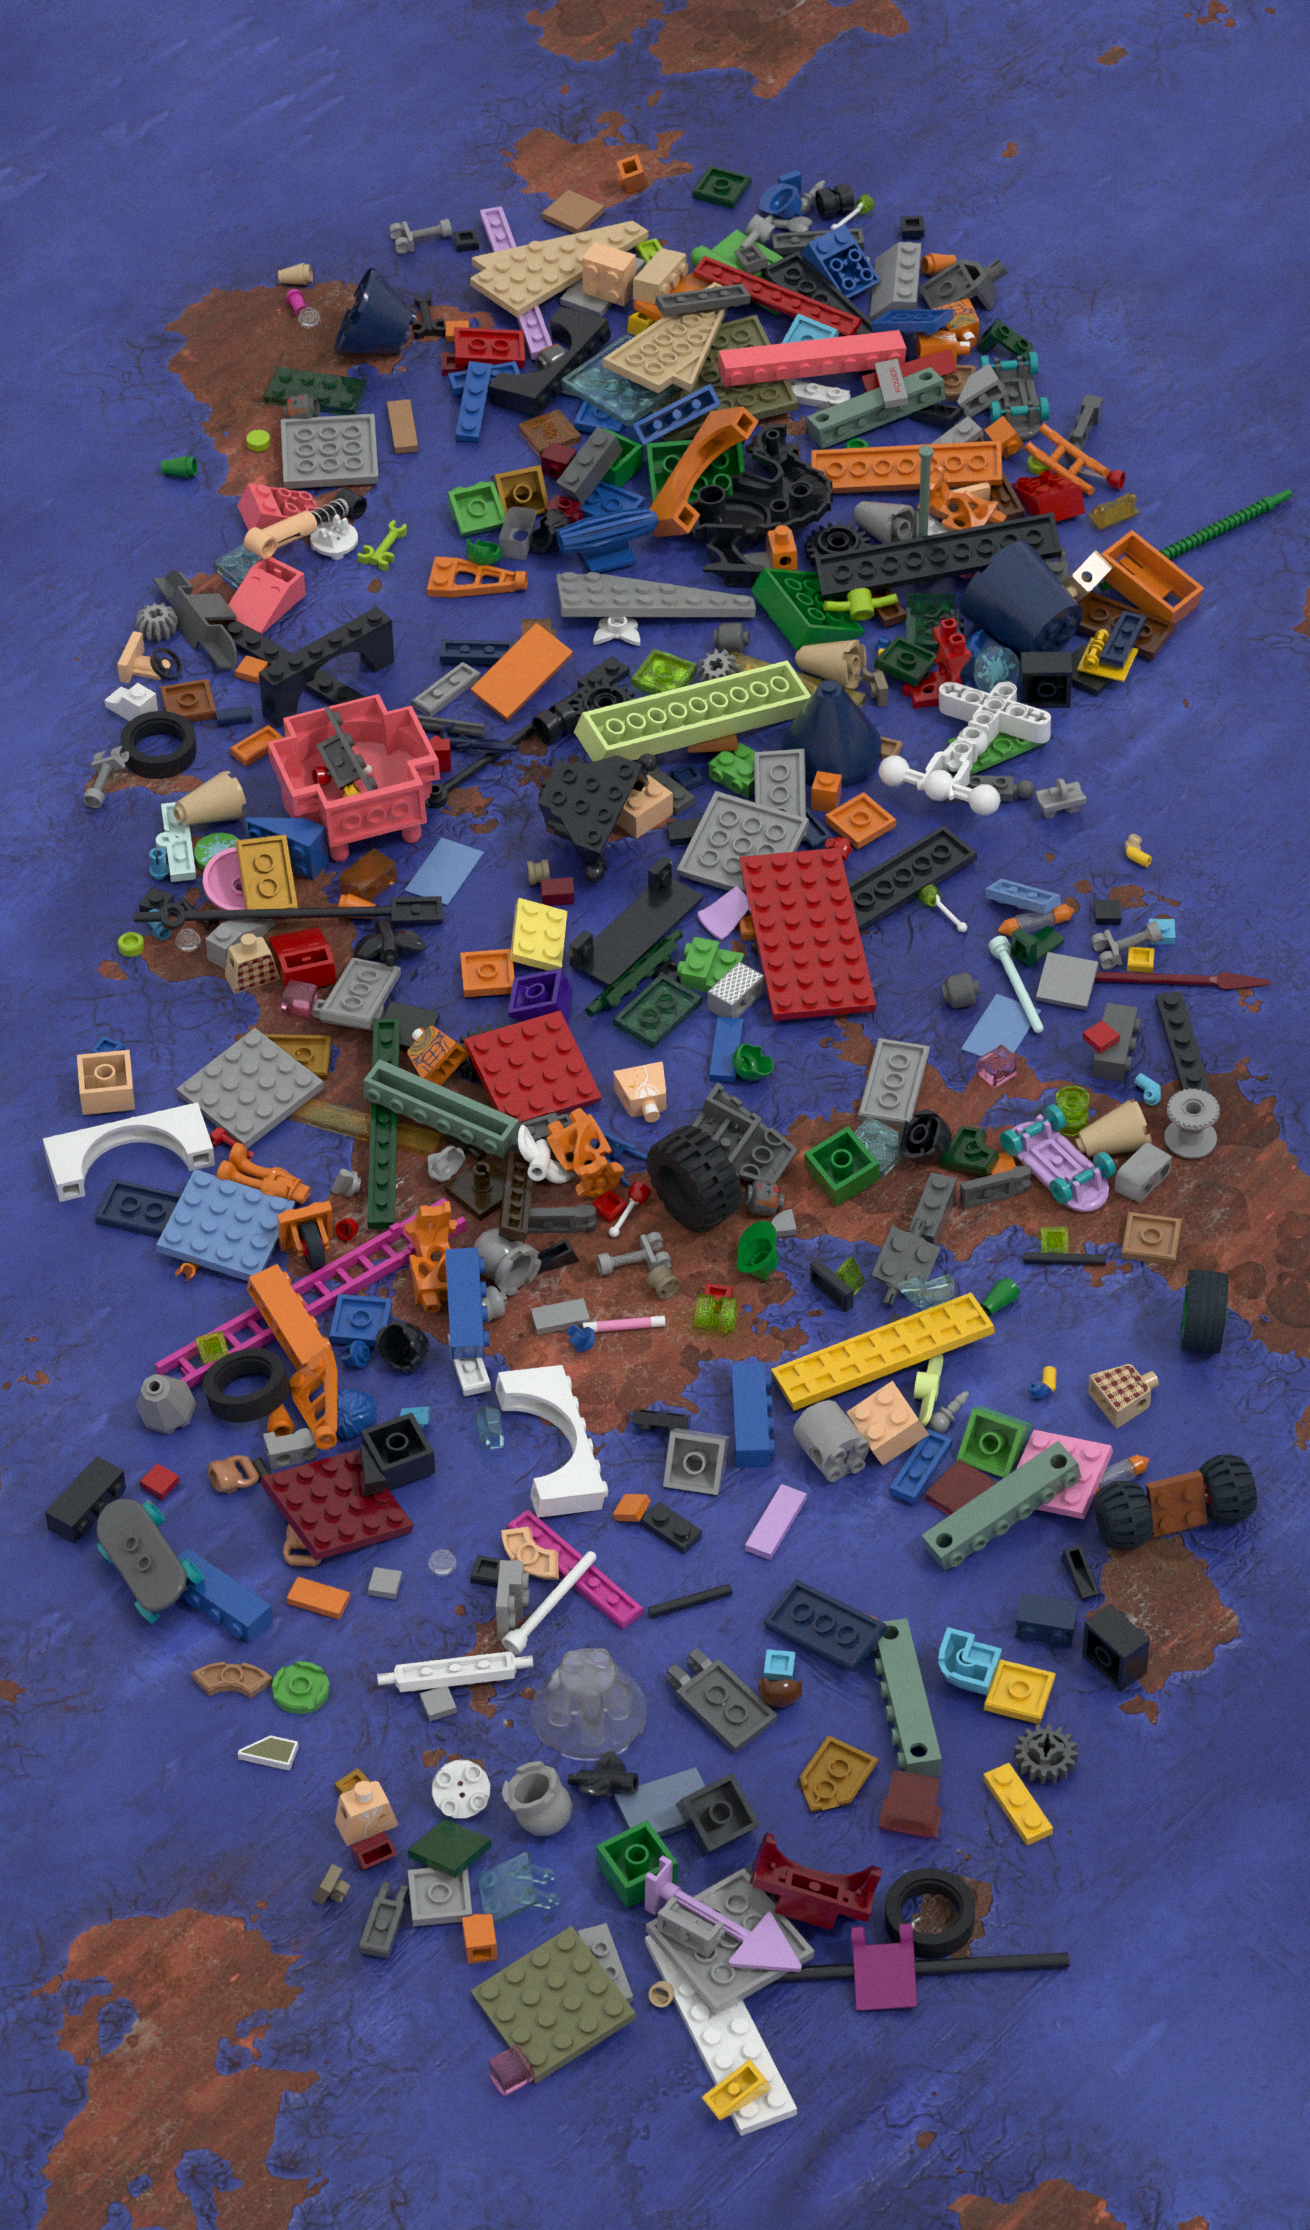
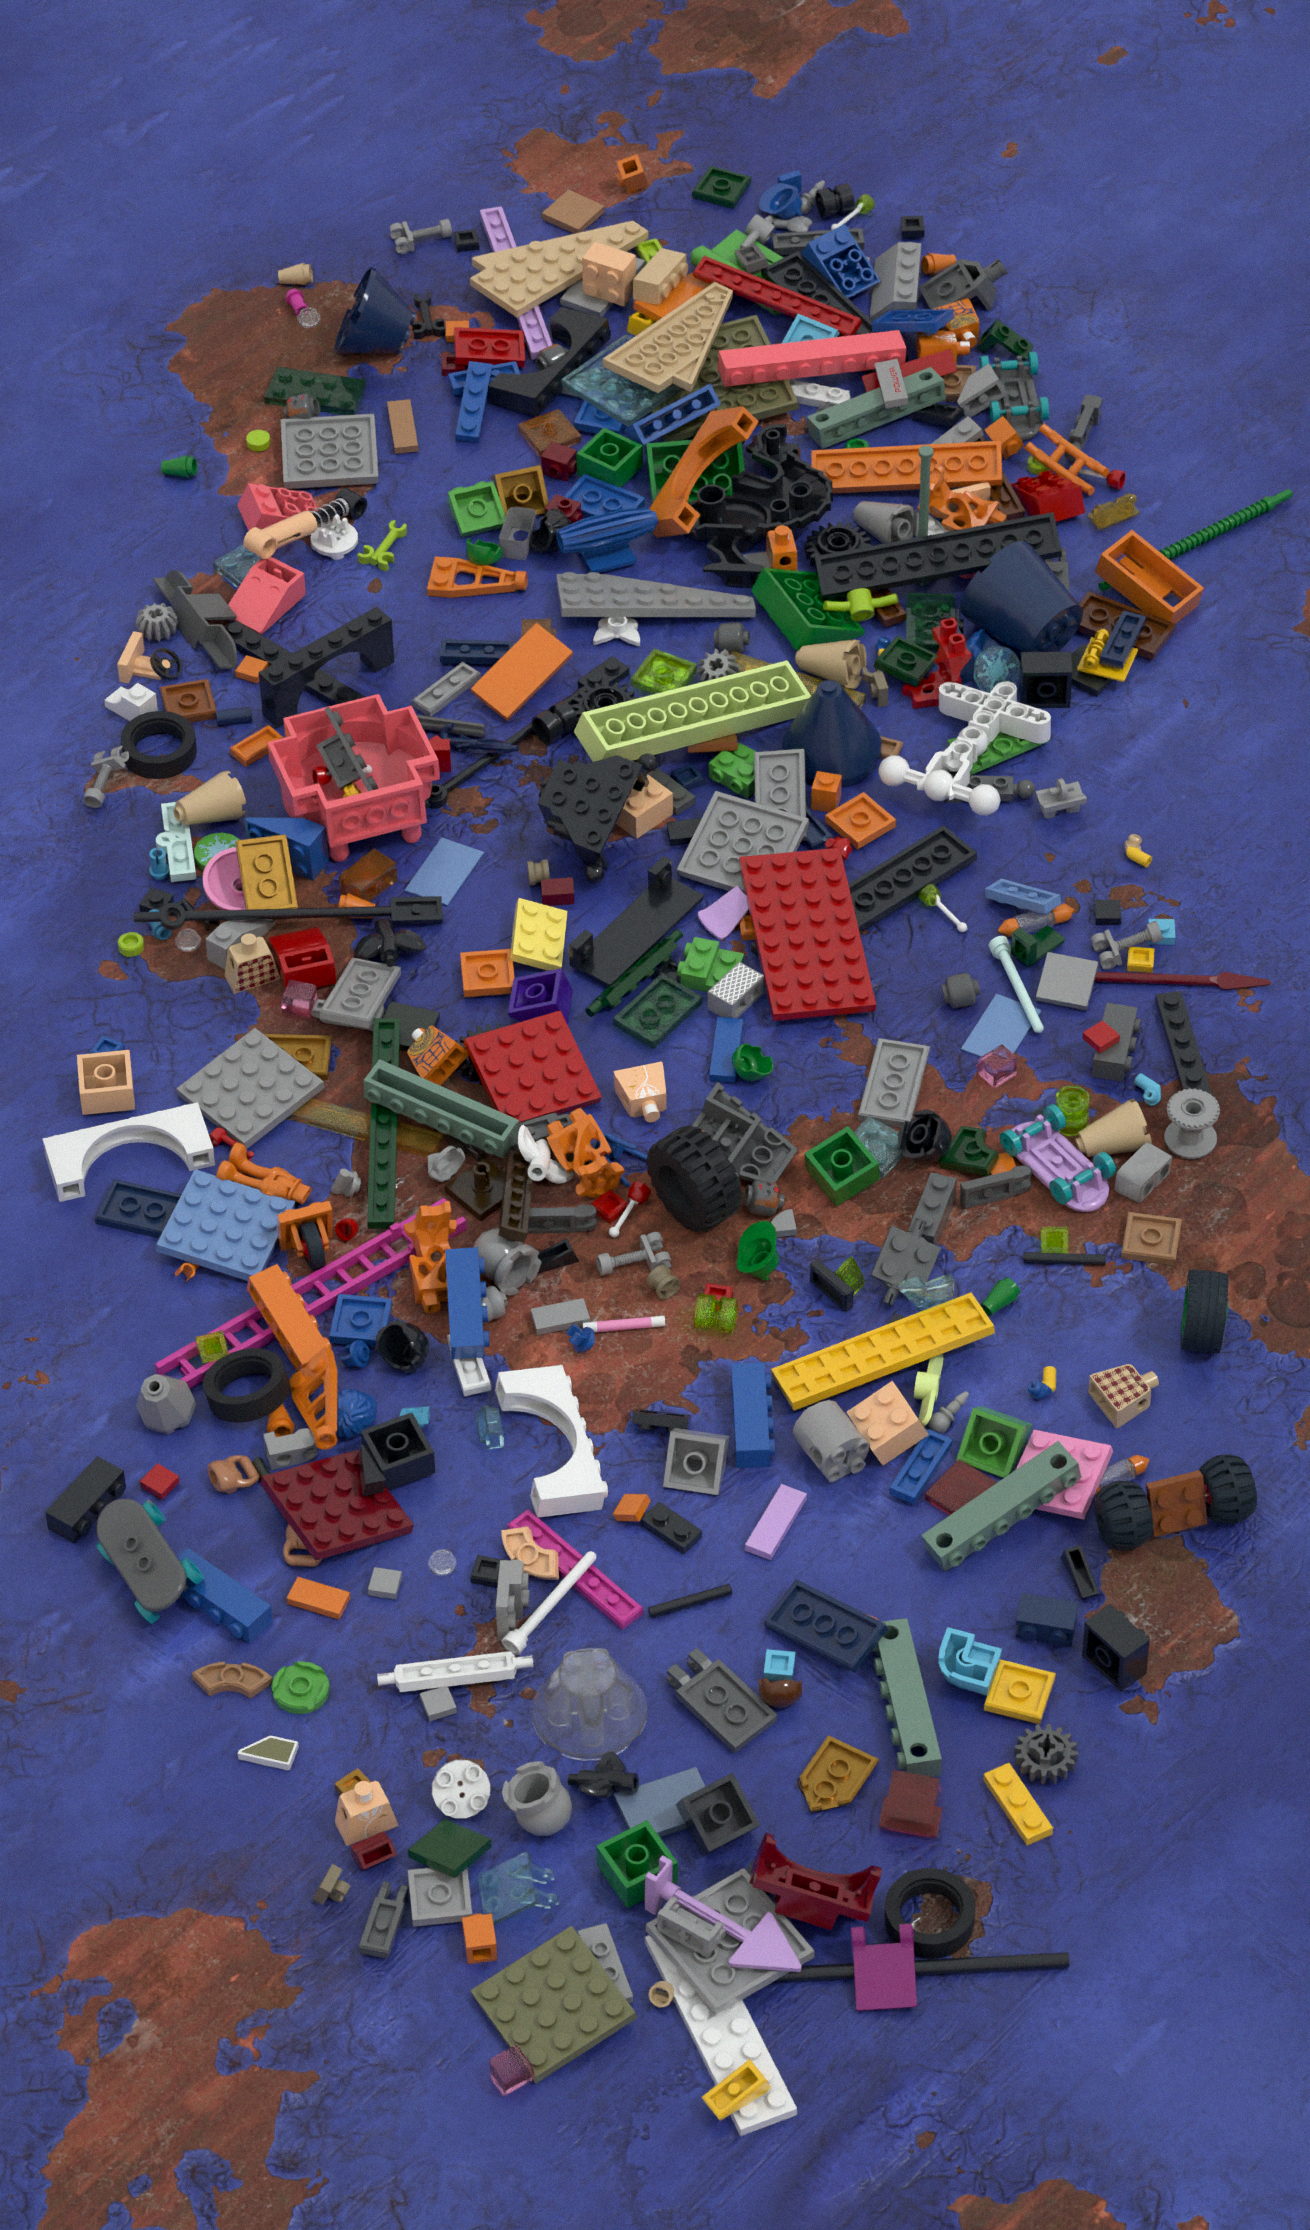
(589, 465): dark grey brick -> none
(702, 299): dark grey plate -> none
(1079, 584): torso -> none

